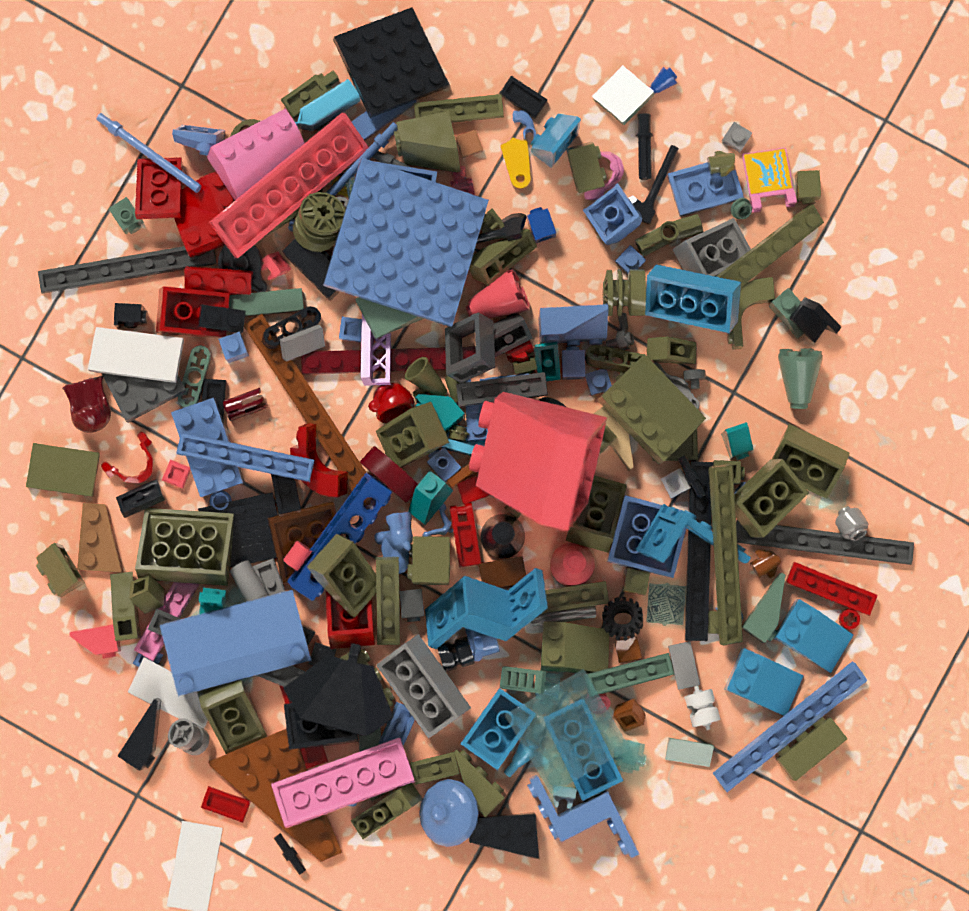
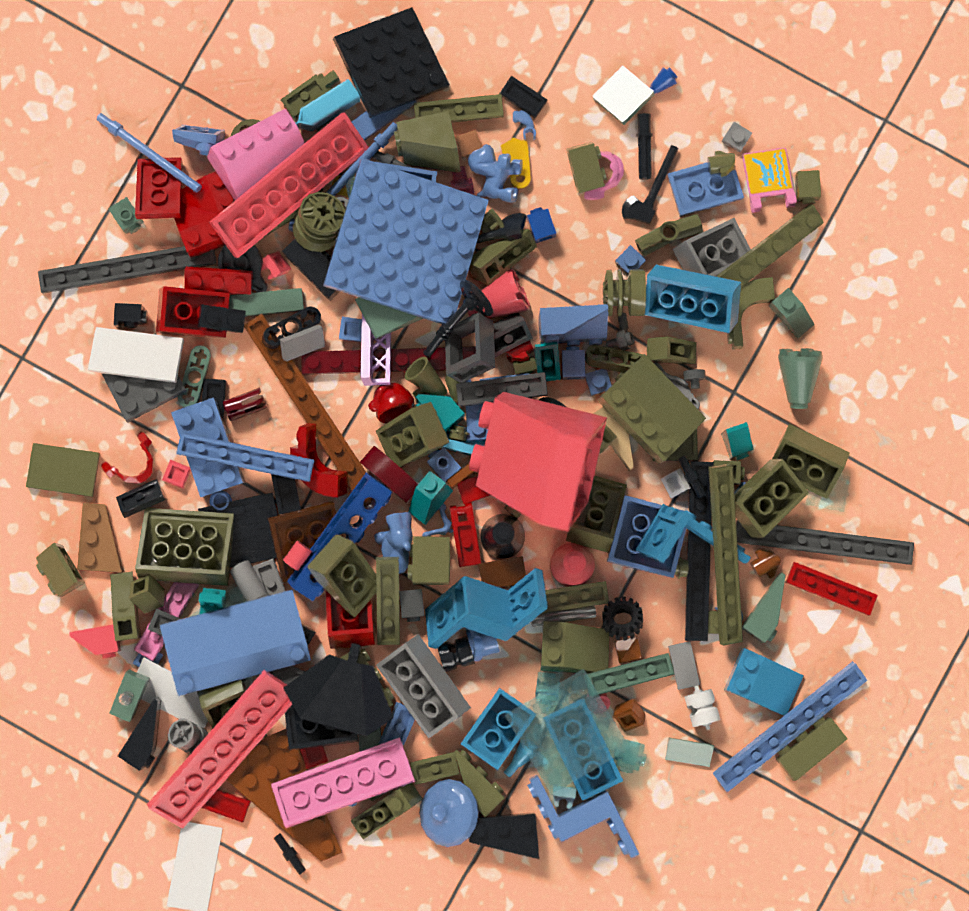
(88, 404): dark red piece -> none
(129, 695): none -> sand green piece
(221, 750): none -> coral plate
(233, 347): medium blue brick -> none
(319, 652): black plate -> none
(471, 301): none -> black dish
(496, 172): none -> medium blue animal
(510, 681): sand green slope -> none
(556, 138): dark azure slope -> none
(613, 215): medium blue slope -> none
(636, 582): olive brick -> none
(666, 604): clear light blue piece -> none
(682, 568): none -> olive plate
(741, 208): sand green plate -> none
(813, 319): black panel -> none
(813, 635): dark azure slope -> none
(851, 523): light grey head -> none
(853, 624): red bush -> none

